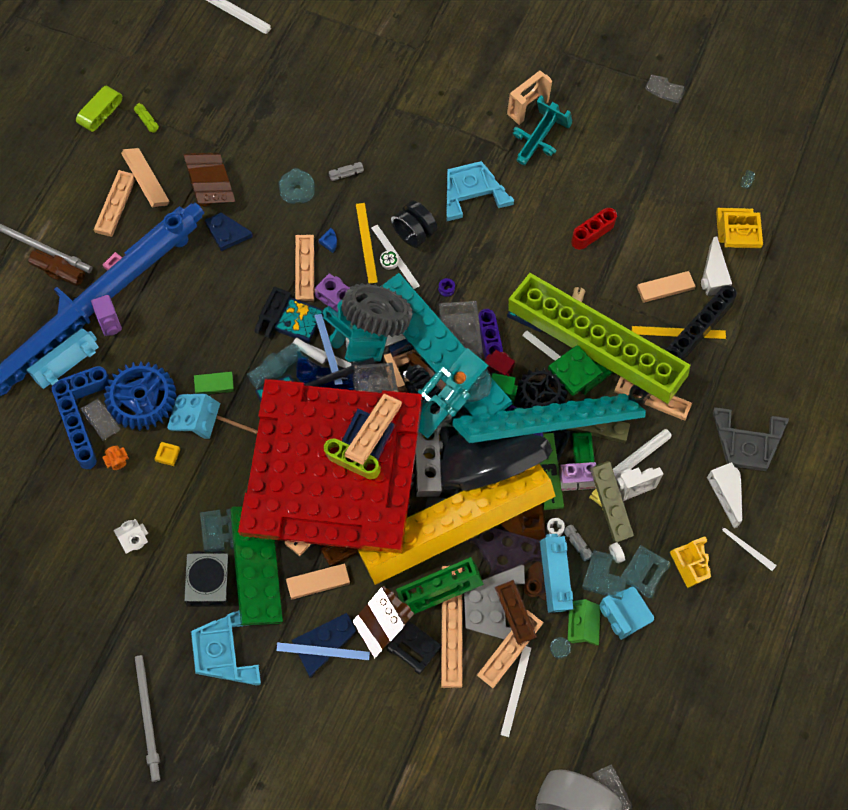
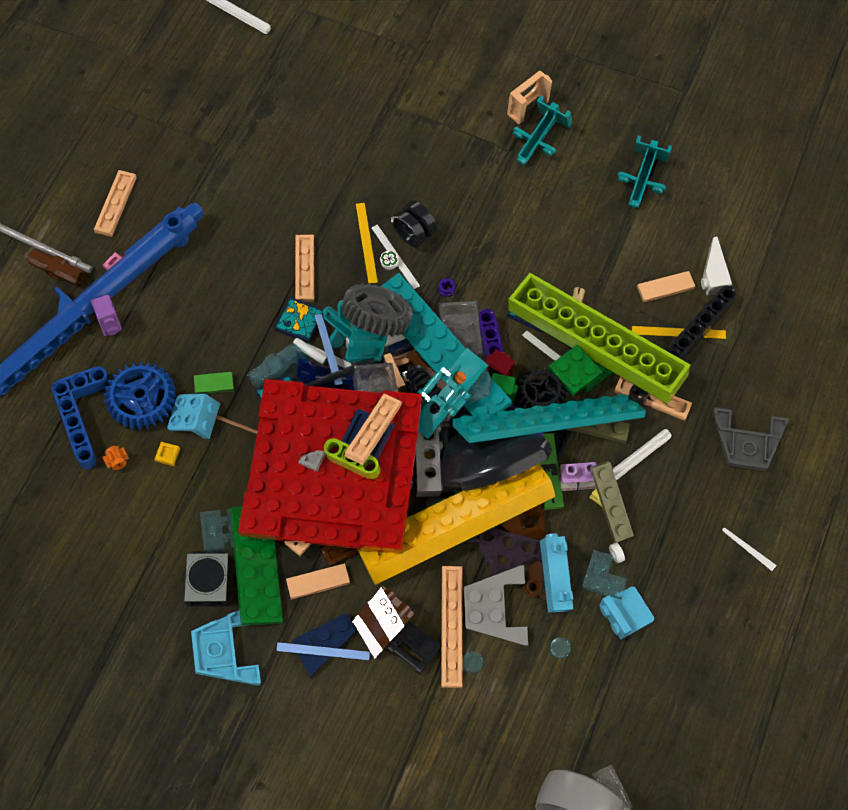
(63, 358): medium azure brick -> none
(99, 108): lime beam -> none
(100, 419): clear slope -> none
(131, 535): white brick -> none
(145, 177): light nougat tile -> none
(146, 118): lime axle -> none
(152, 757): light grey bar -> none
(208, 178): reddish brown slope -> none
(226, 231): dark blue wing -> none
(272, 310): black hinge -> none
(296, 177): clear light blue plate -> none
(312, 460): none -> light grey tile
(329, 240): blue tile -> none
(331, 297): medium lavender brick -> none
(346, 171): light grey axle -> none
(440, 586): green brick -> none
(471, 182): medium azure wing -> none
(472, 662): none -> clear light blue tile
(505, 655): light nougat tile -> none
(515, 612): reddish brown tile -> none
(516, 691): white sticker -> none
(560, 524): white bush -> none
(578, 543): light grey axle -> none
(582, 447): green tile -> none
(584, 622): bright green panel -> none
(590, 235): red beam -> none
(635, 483): white plate -> none
(639, 568): clear light blue plate -> none
(651, 153): none -> teal piece
(660, 87): clear slope -> none
(692, 562): yellow slope -> none
(727, 486): white slope -> none
(739, 228): yellow bracket -> none
(748, 179): clear light blue piece -> none

